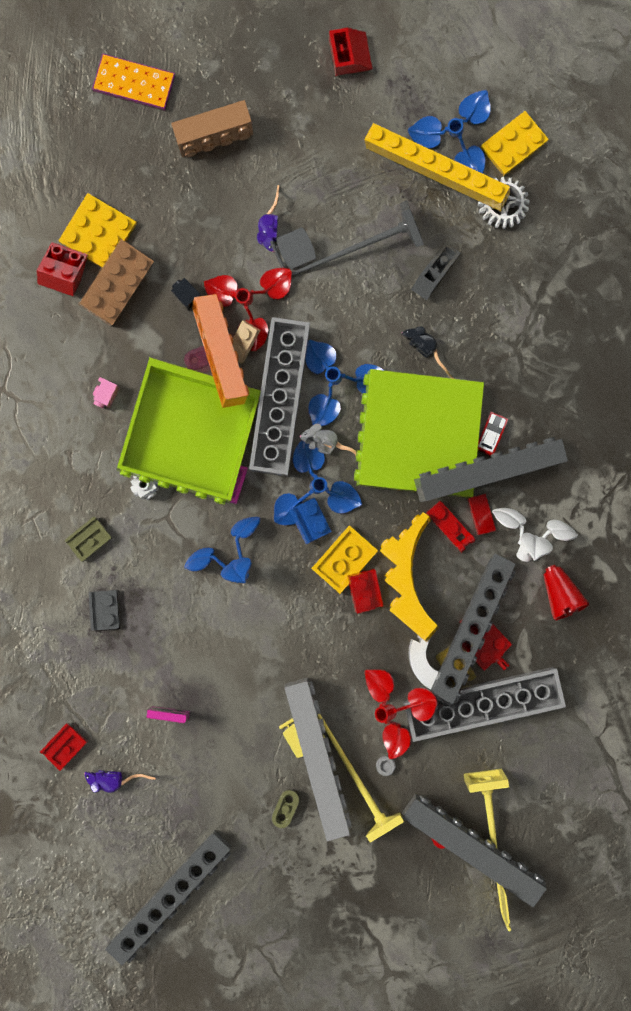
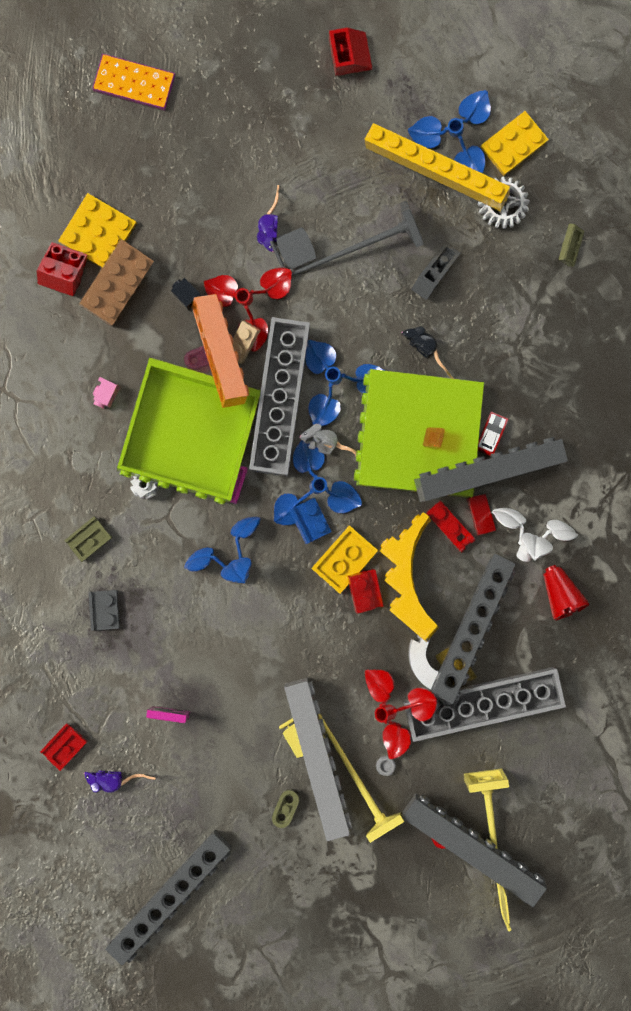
(213, 129): medium nougat brick -> none
(433, 437): none -> clear orange slope
(492, 649): red plate -> none
(571, 245): none -> olive plate

